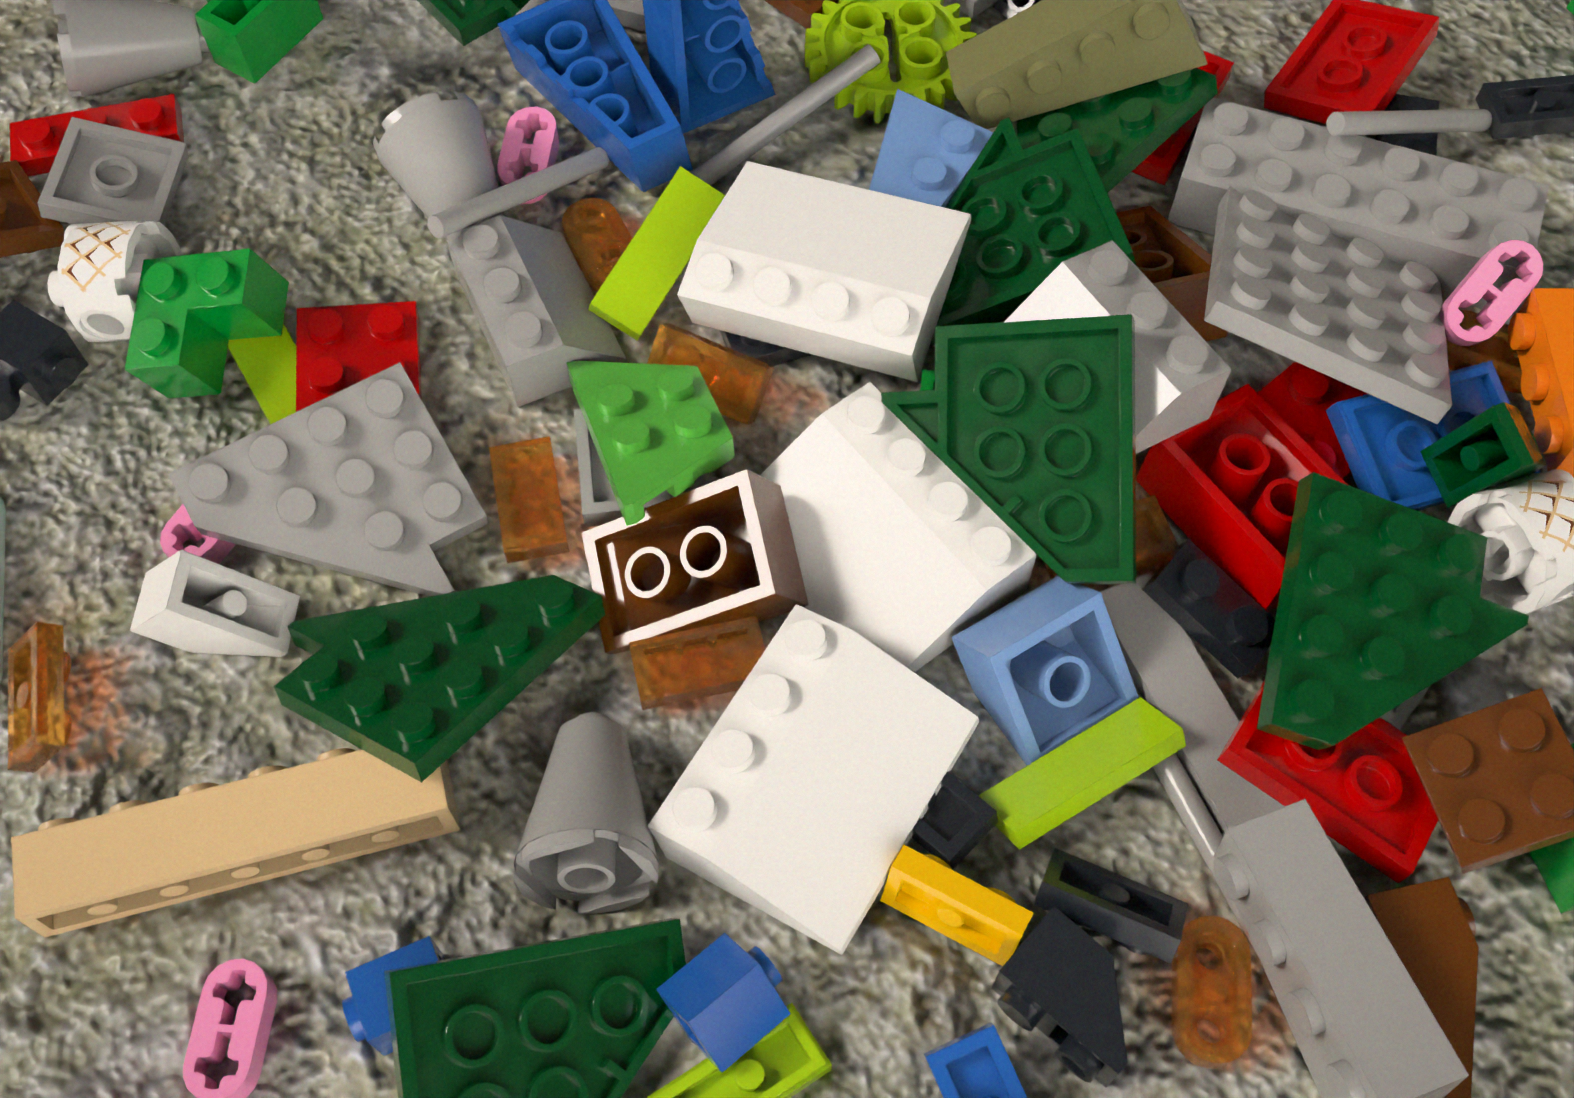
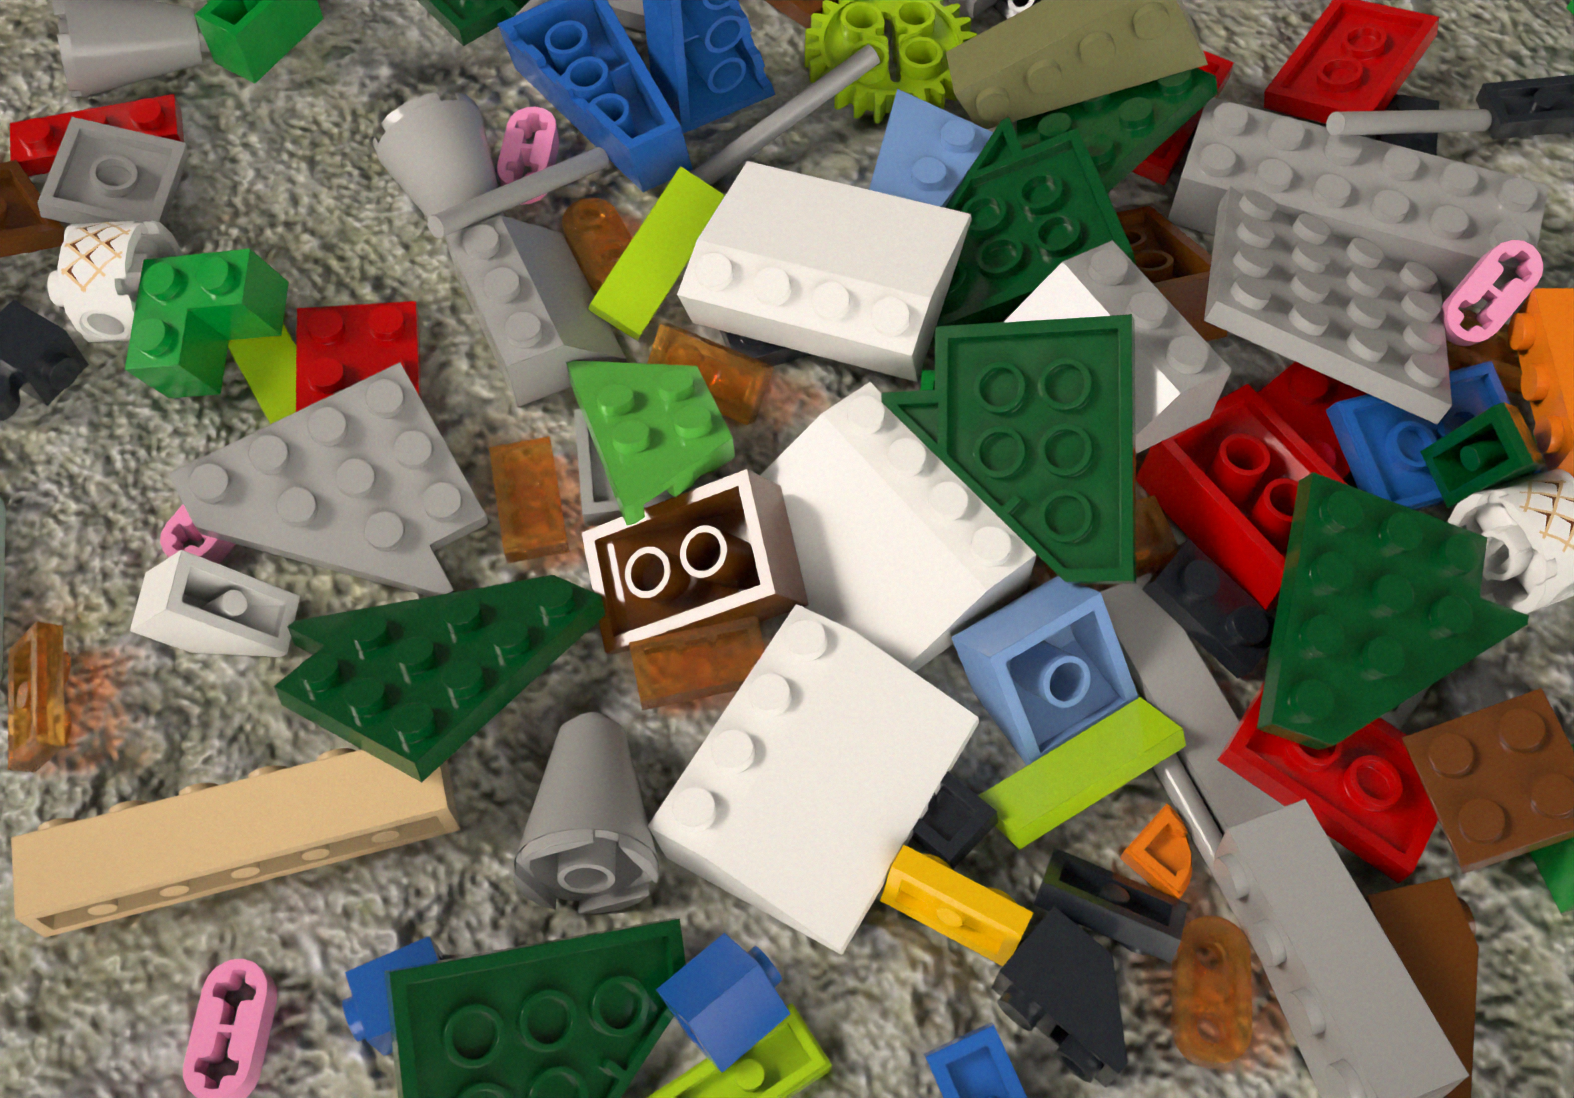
(1162, 853): none -> orange tile

